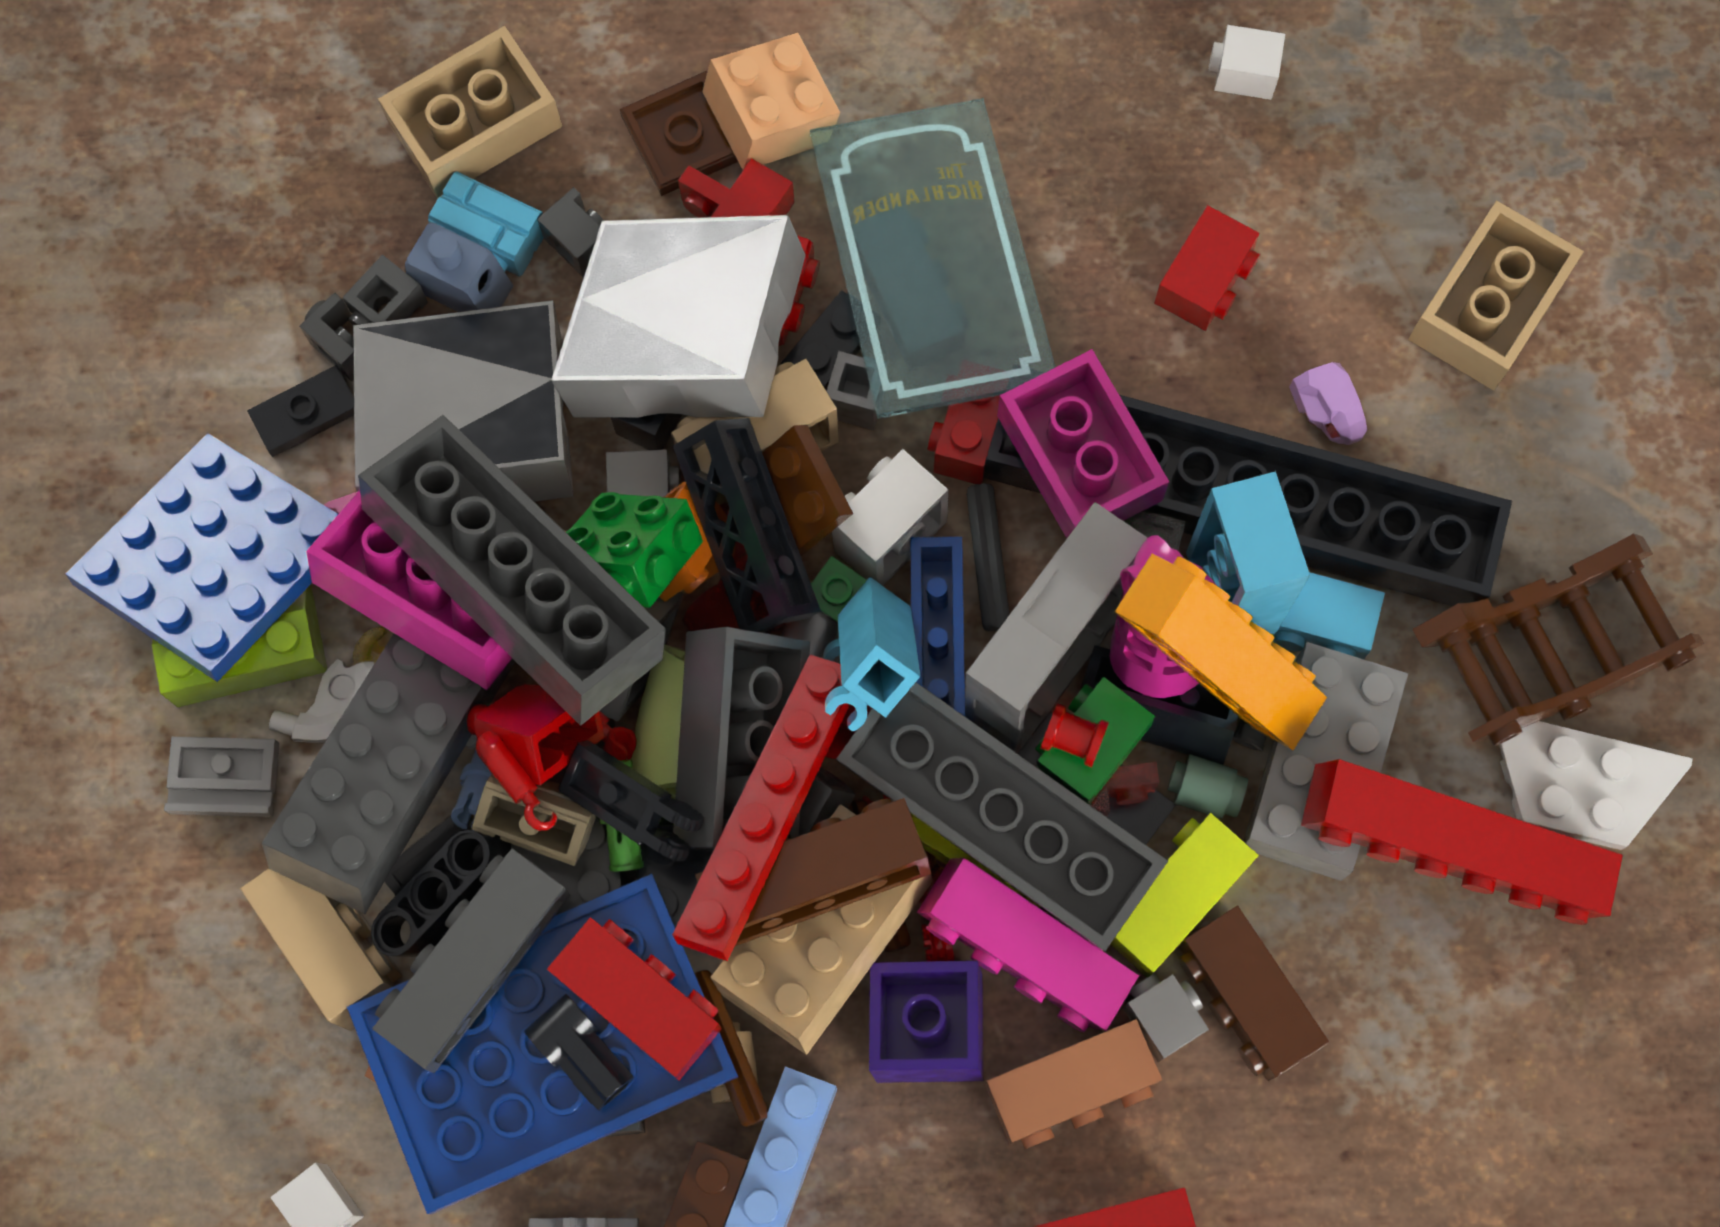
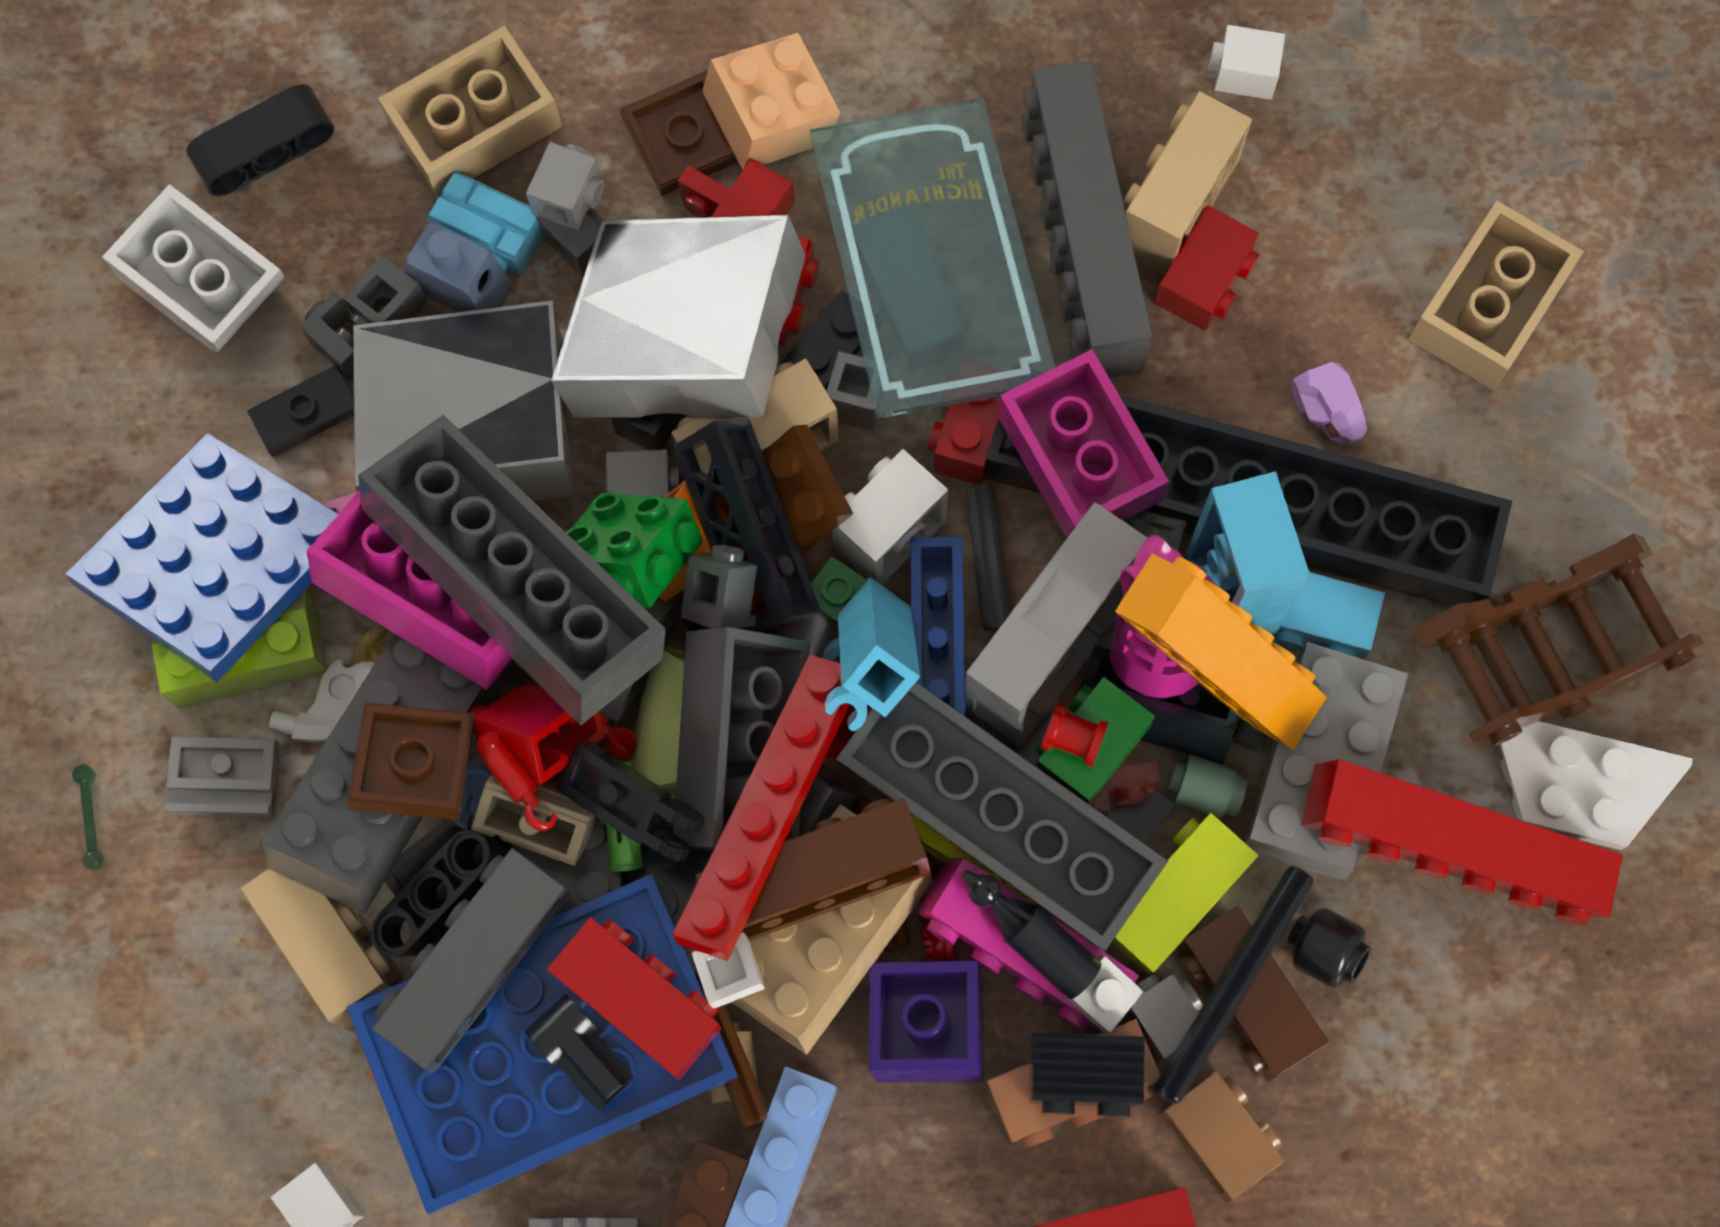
(85, 776): none -> clear green hinge
(192, 269): none -> white brick
(260, 140): none -> black beam
(411, 761): none -> reddish brown tile
(565, 185): none -> light grey brick
(719, 589): none -> dark grey brick
(729, 979): none -> white plate
(1036, 937): none -> black wheel
(1086, 218): none -> dark grey brick
(1087, 1071): none -> black brick
(1107, 996): none -> white plate
(1183, 179): none -> tan brick
(1224, 1135): none -> medium nougat brick
(1233, 985): none -> black axle
(1329, 947): none -> black head

